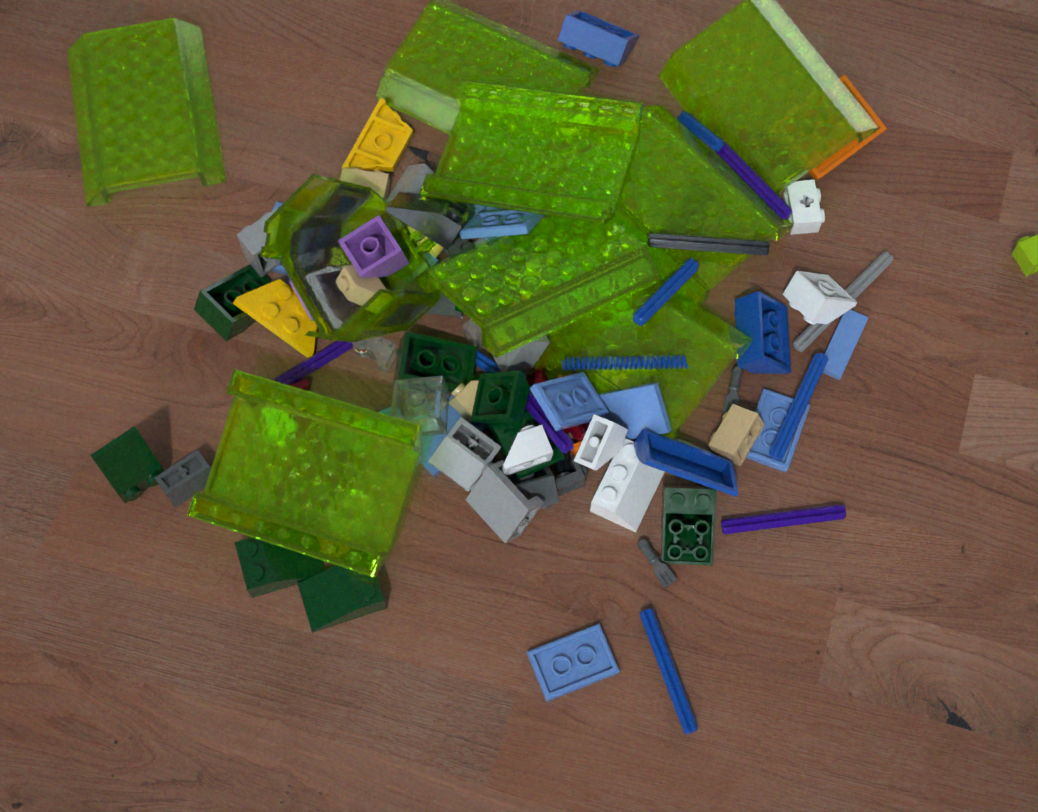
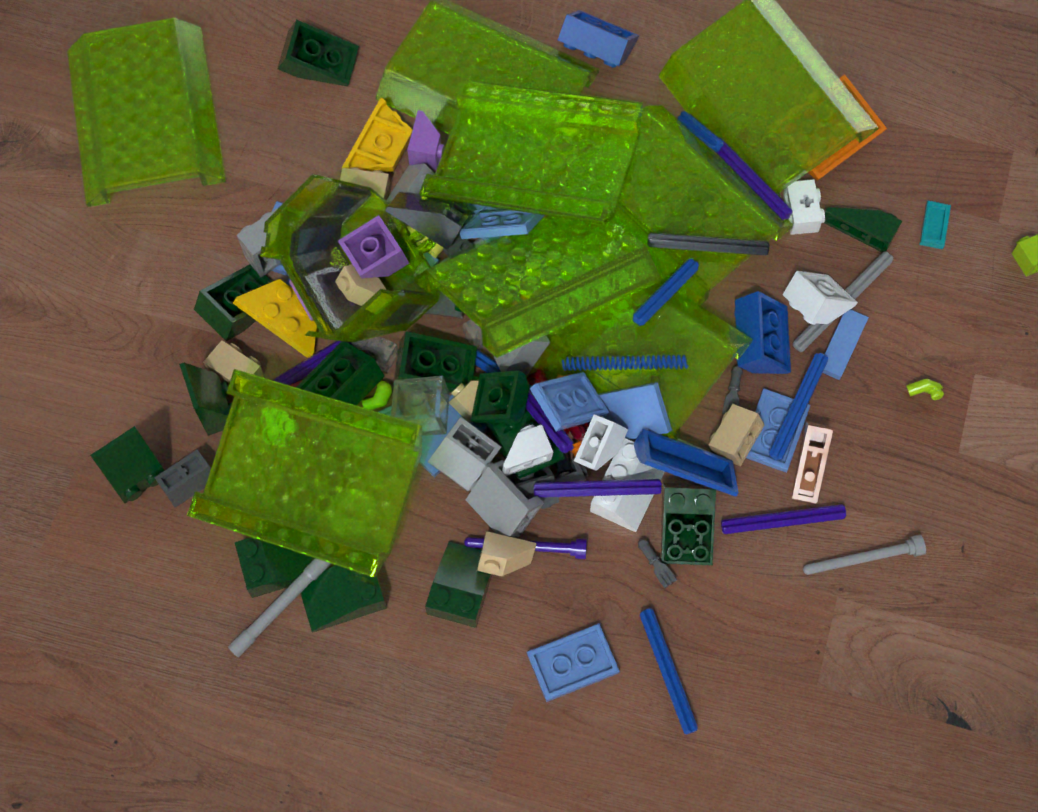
(207, 397): none -> dark green slope
(230, 357): none -> tan brick
(249, 635): none -> light grey piece
(317, 55): none -> dark green slope
(344, 375): none -> dark green slope
(380, 397): none -> lime arm
(425, 143): none -> medium lavender slope
(458, 586): none -> dark green slope
(504, 554): none -> tan slope
(575, 548): none -> dark purple piece
(597, 488): none -> dark purple axle
(811, 462): none -> slope
(867, 226): none -> dark green slope
(914, 546): none -> light grey piece
(927, 386): none -> lime arm
(935, 224): none -> teal tile

